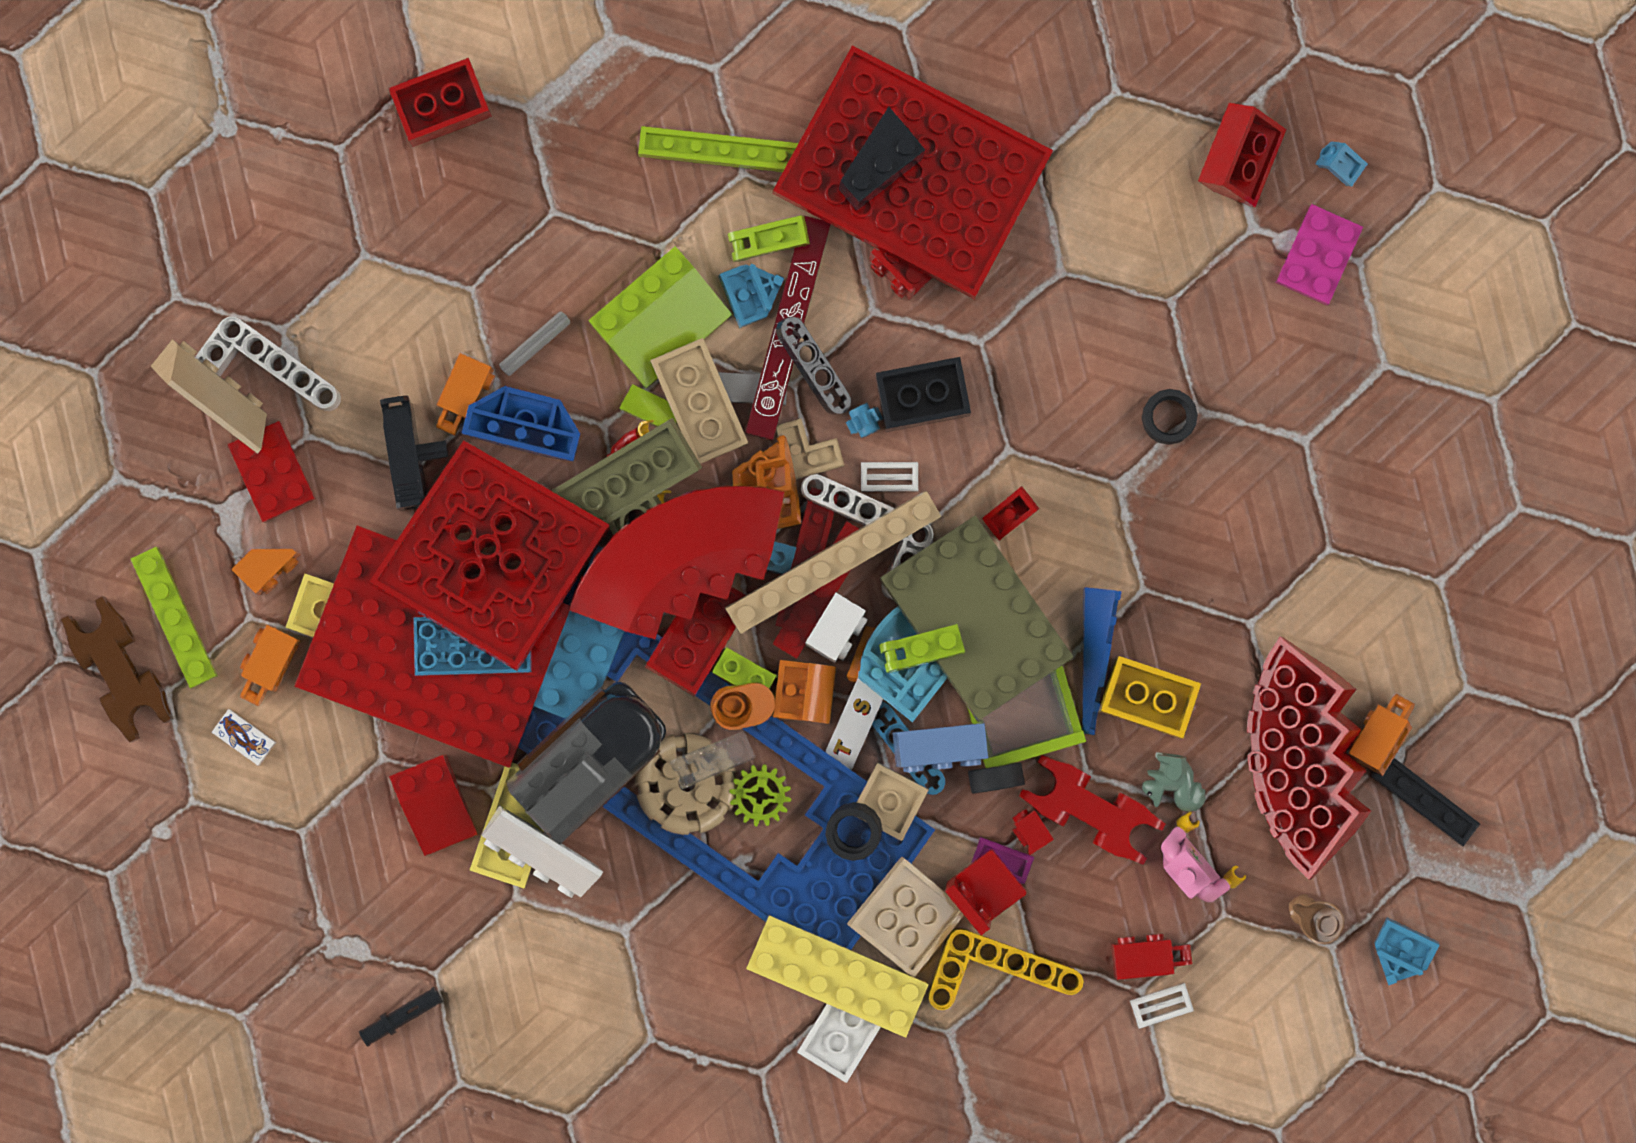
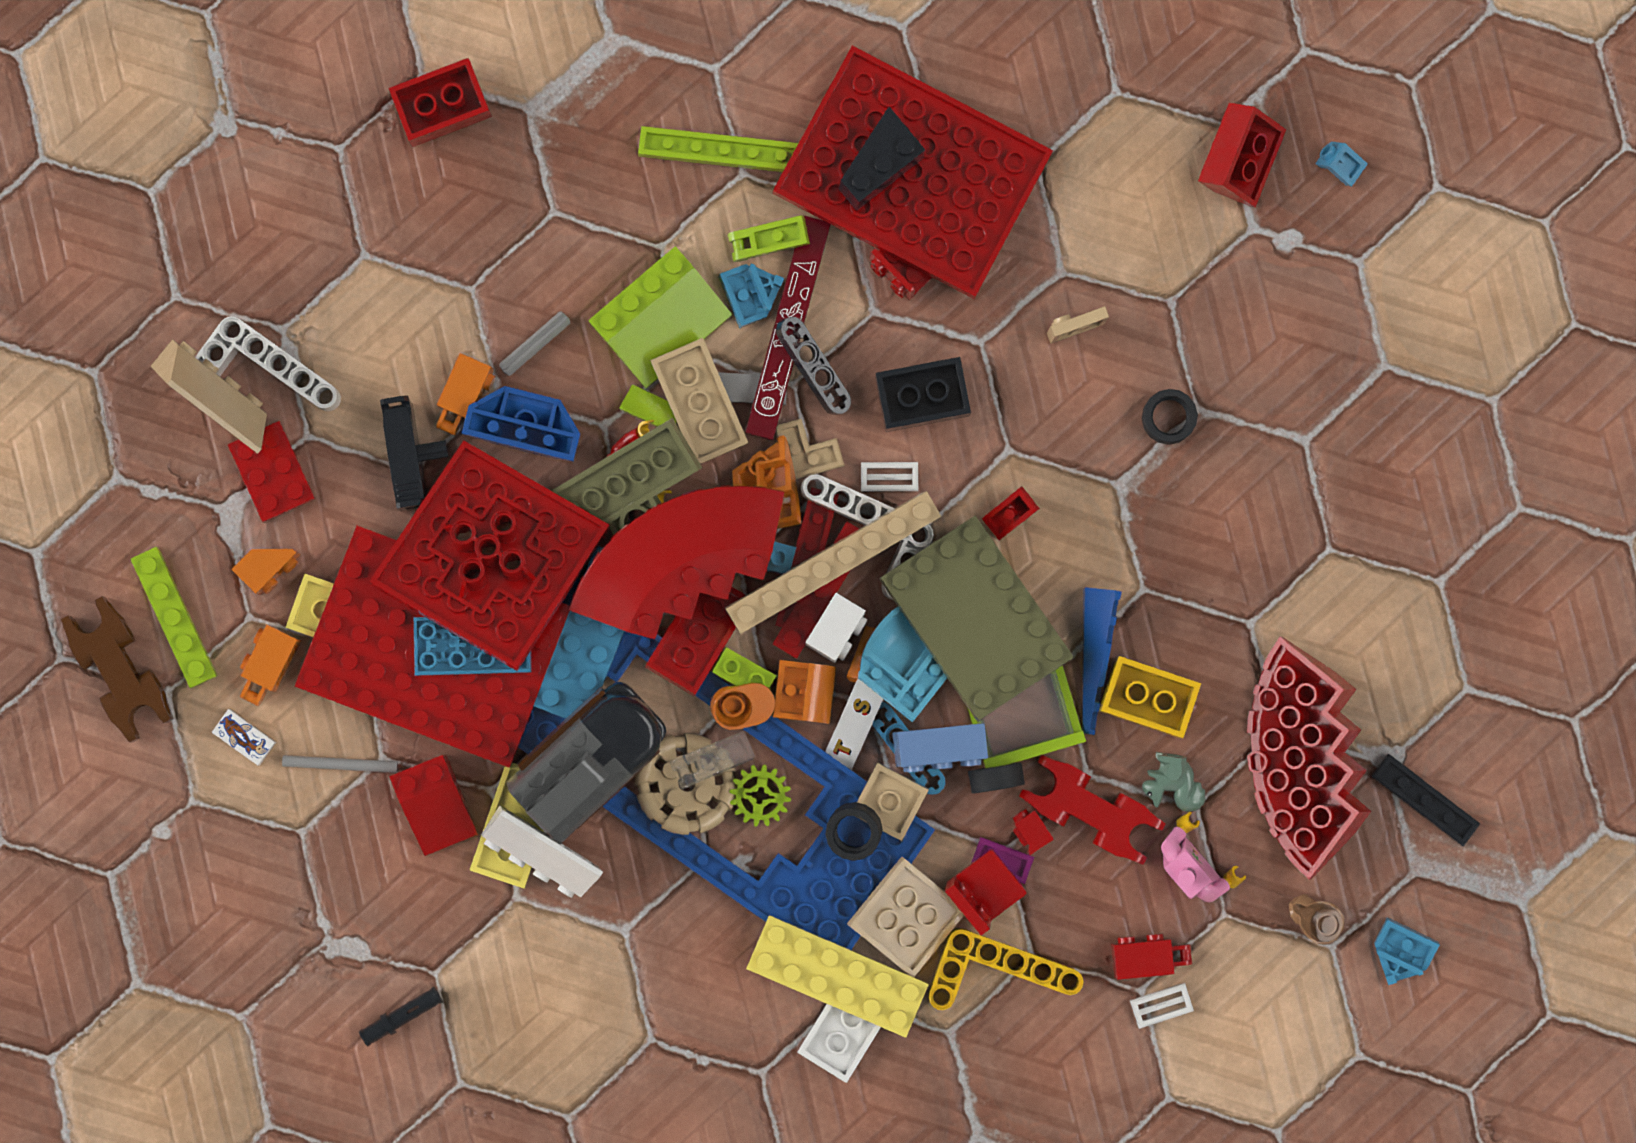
(340, 764): none -> light grey bar
(864, 420): dark azure gear -> none
(923, 648): lime plate -> none
(1067, 327): none -> tan plate
(1319, 254): dark pink plate -> none
(1382, 735): orange brick -> none

